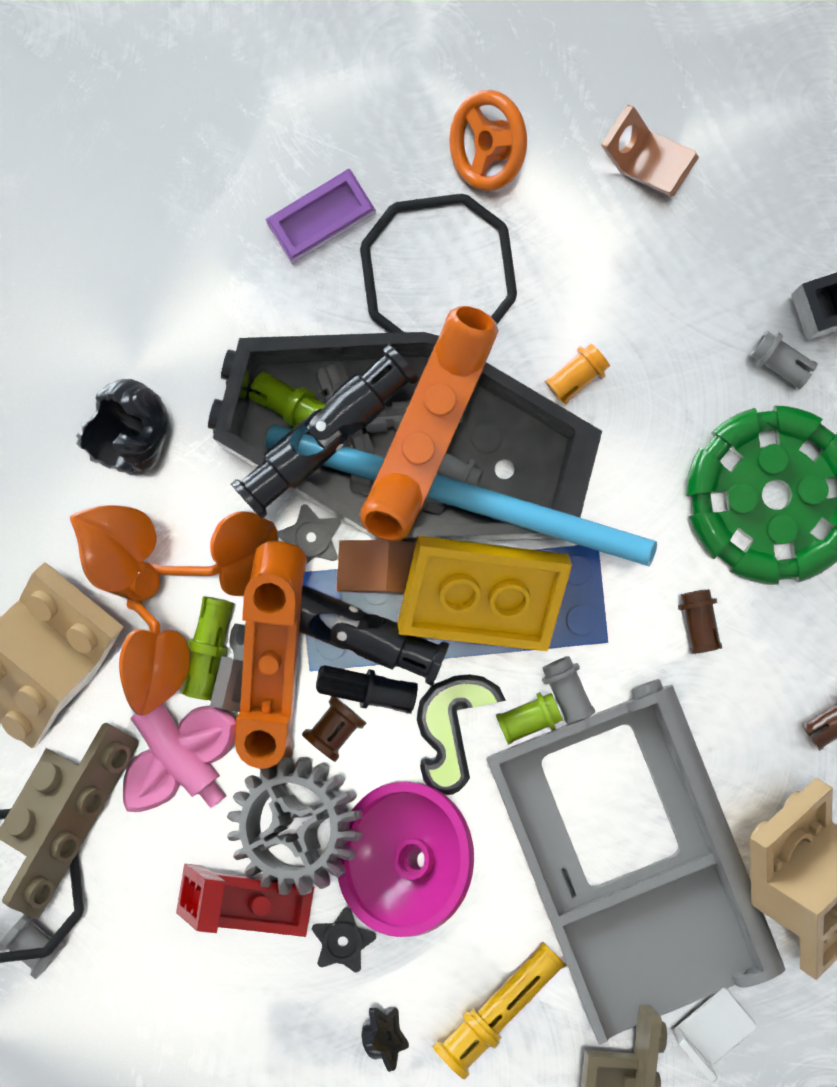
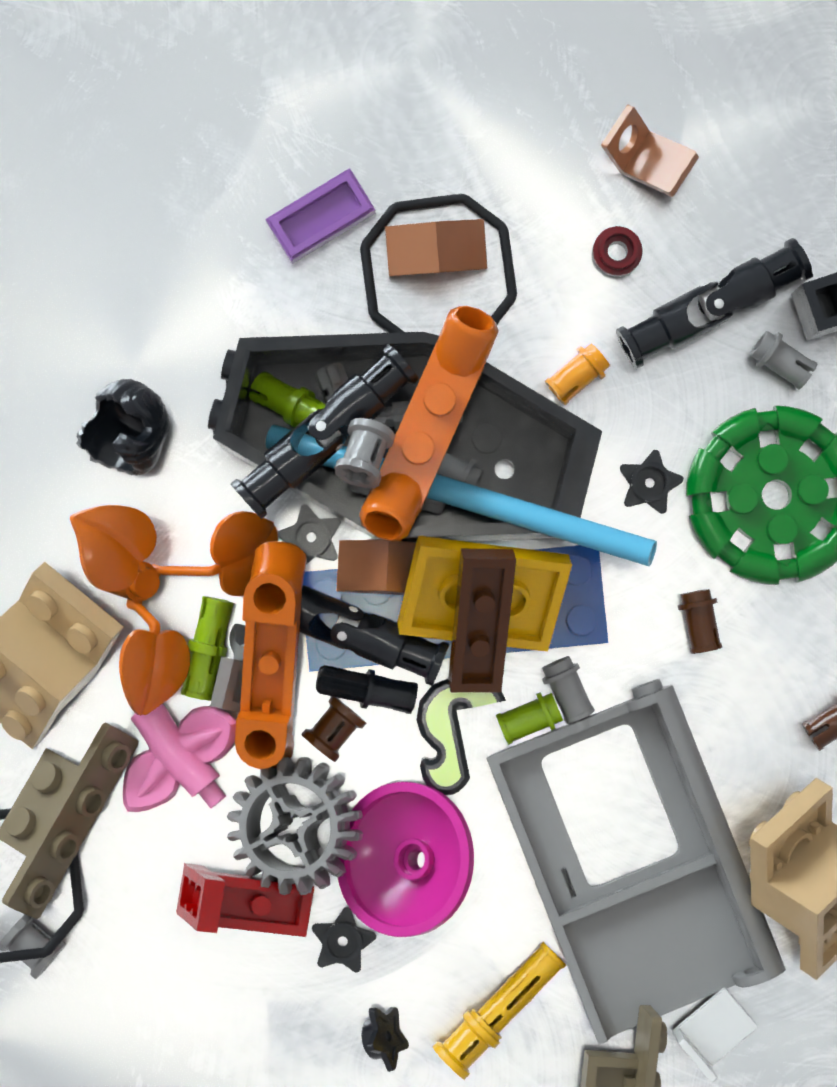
(364, 452): none -> light grey bush
(436, 247): none -> nougat slope
(481, 620): none -> reddish brown plate
(492, 140): orange piece -> none
(623, 237): none -> dark red plate
(663, 482): none -> black plate
(742, 288): none -> black piece

